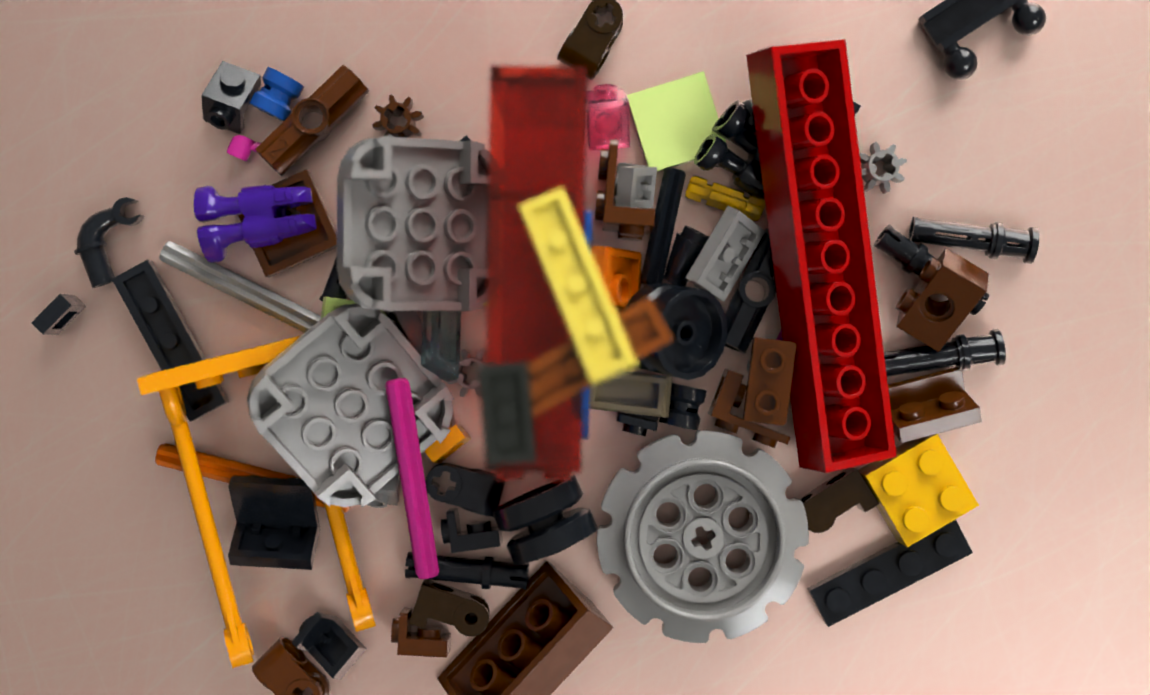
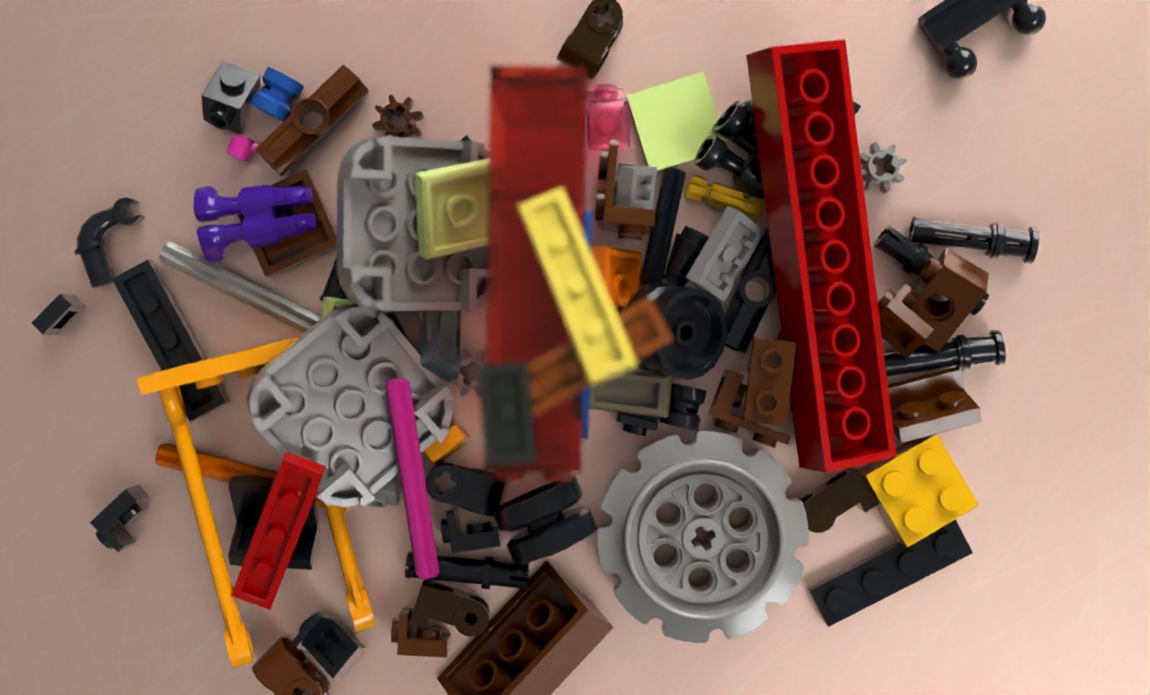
(123, 511): none -> black bracket
(278, 530): none -> red plate
(452, 208): none -> yellowish green tile
(901, 325): none -> reddish brown bracket

